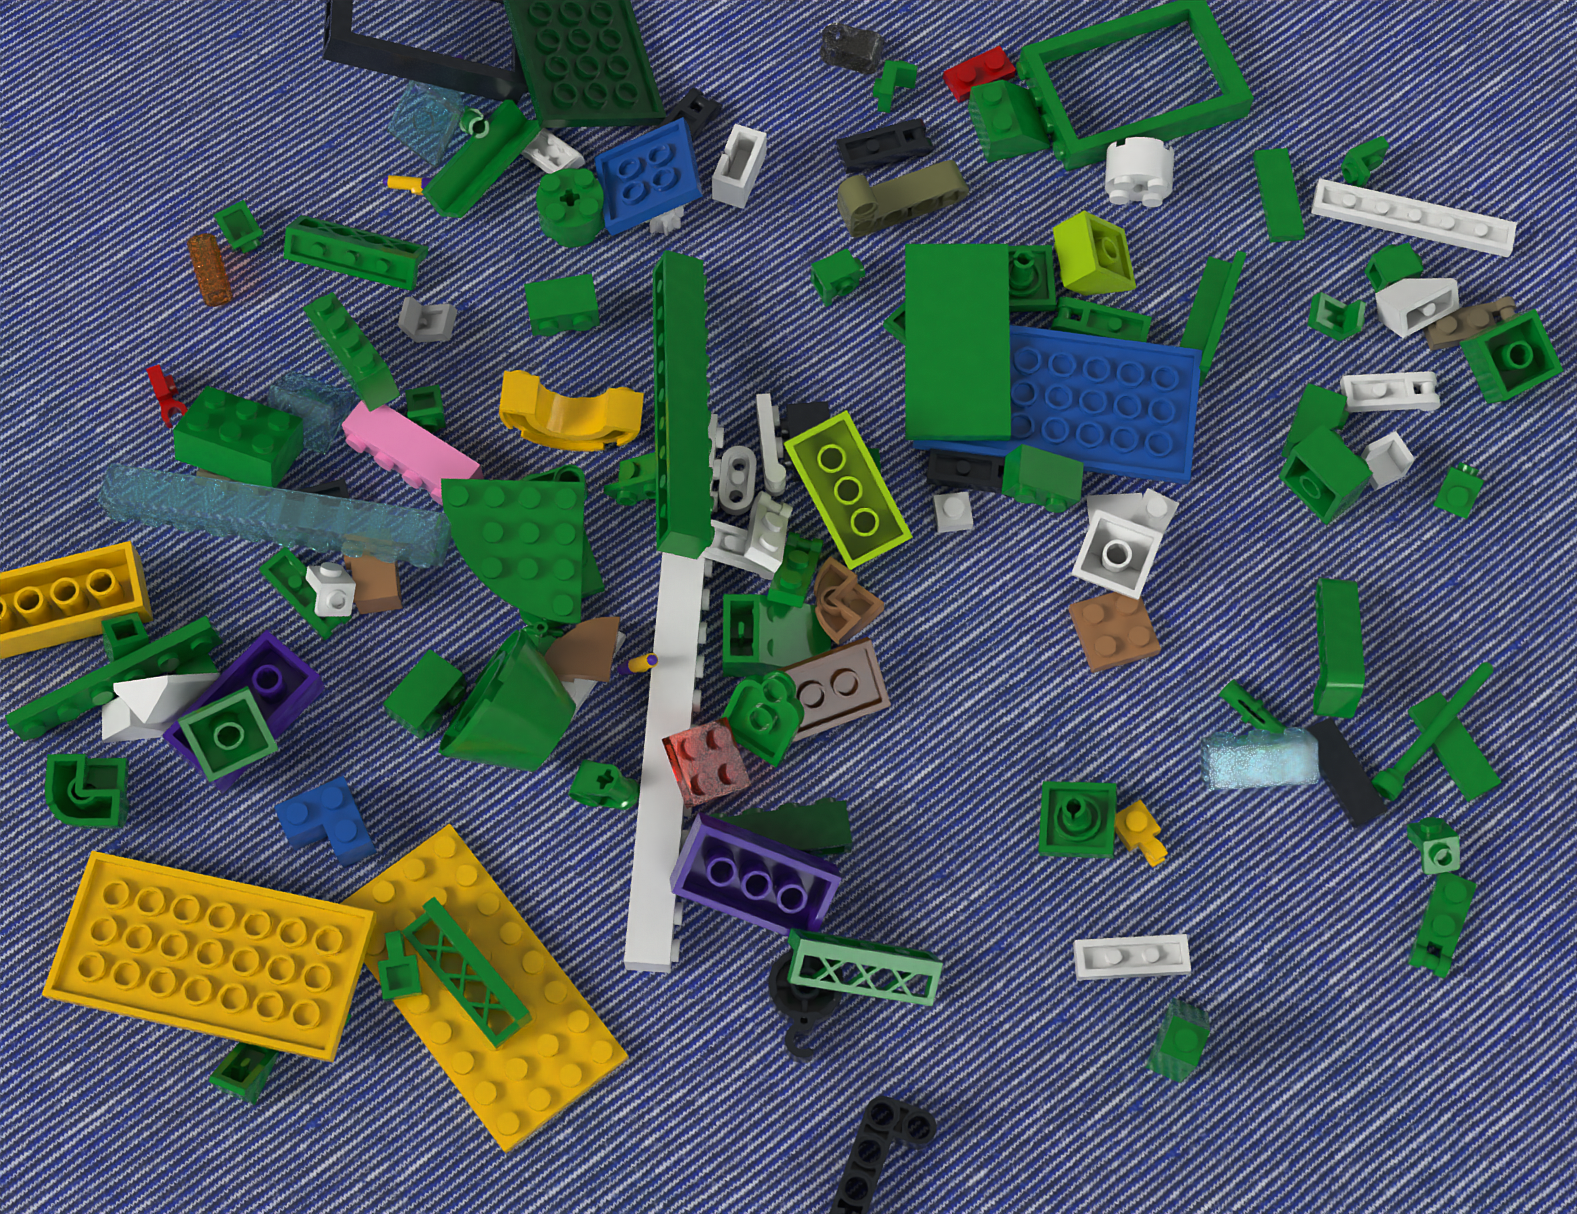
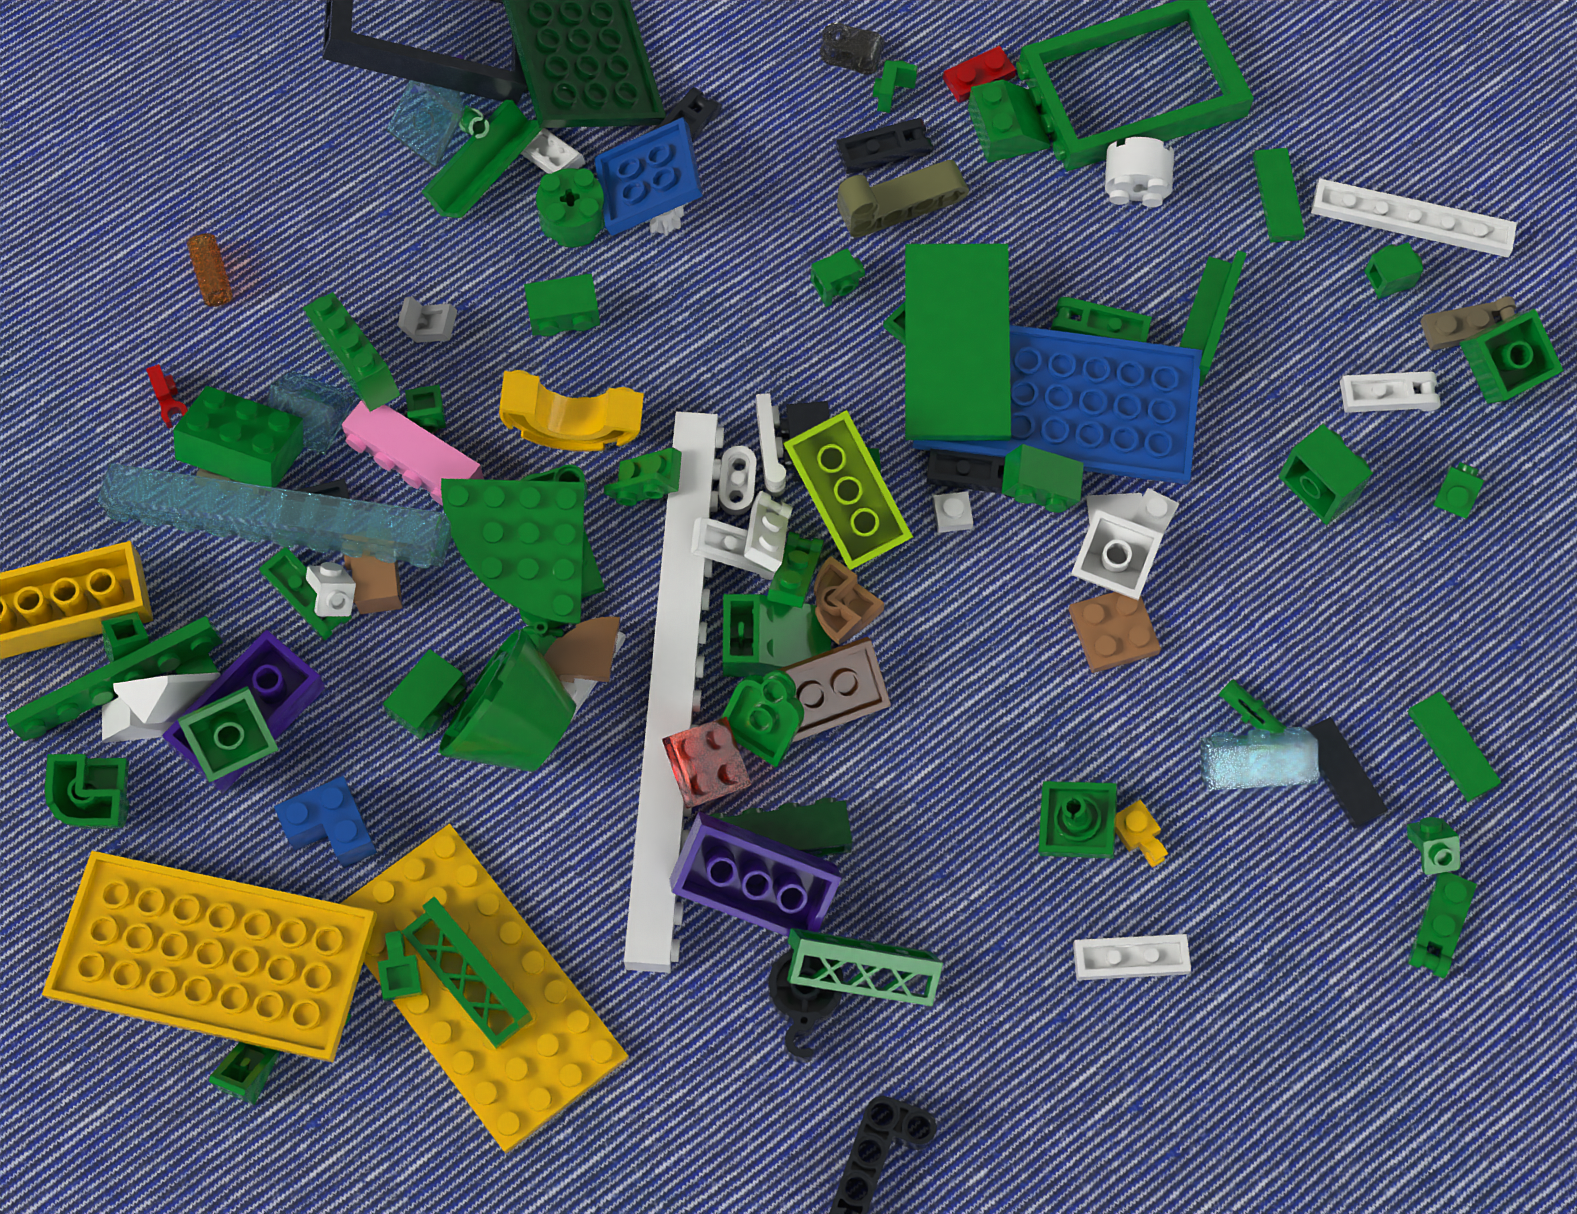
(239, 227): green bracket -> none
(354, 252): green fence -> none
(414, 184): yellow piece -> none
(603, 786): green piece -> none
(638, 664): piece -> none
(681, 407): green brick -> none
(743, 159): white piece -> none
(1031, 278): green plate -> none
(1093, 255): lime slope -> none
(1179, 1041): green slope -> none
(1315, 408): green slope -> none
(1335, 317): green bracket -> none
(1338, 648): green beam -> none
(1362, 160): green bracket -> none
(1387, 460): white panel -> none
(1390, 782): green piece -> none
(1416, 303): white slope -> none

